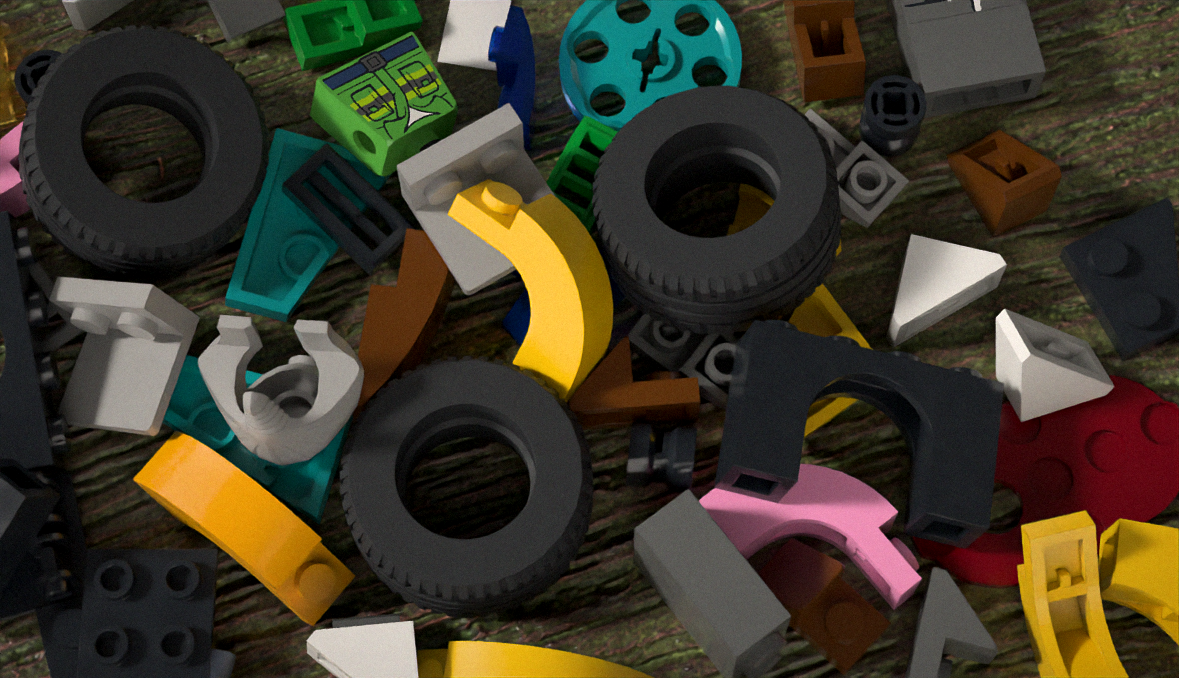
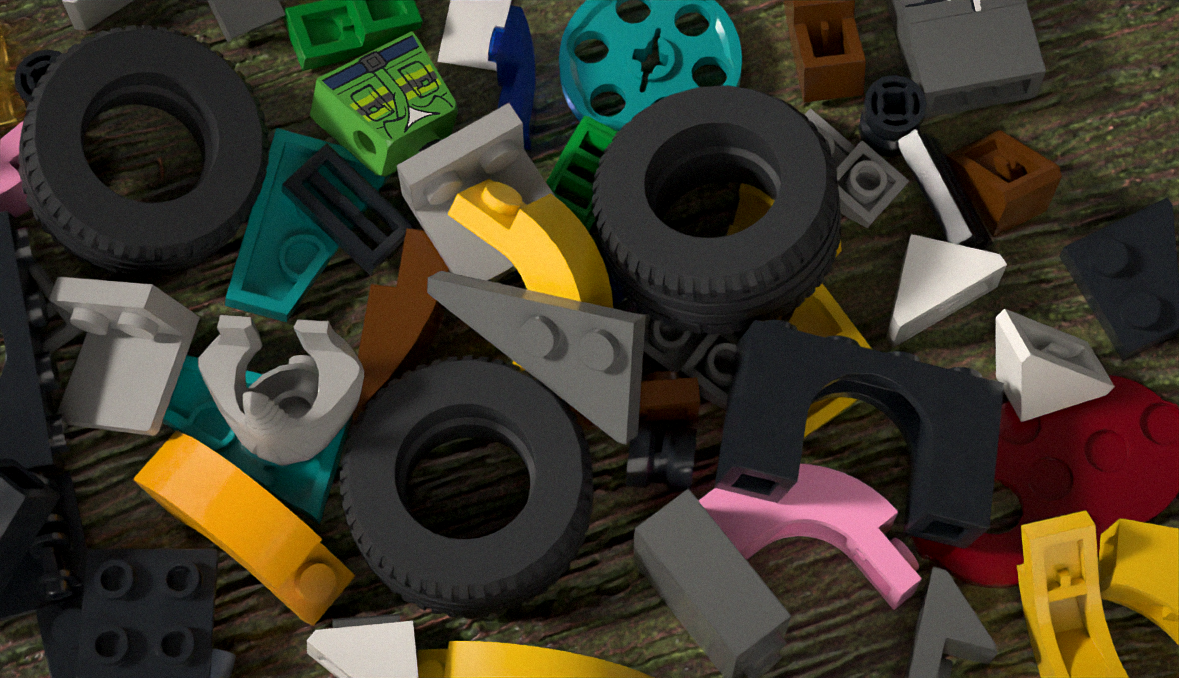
(571, 346): none -> dark grey wing
(823, 604): reddish brown slope -> none
(943, 191): none -> tile

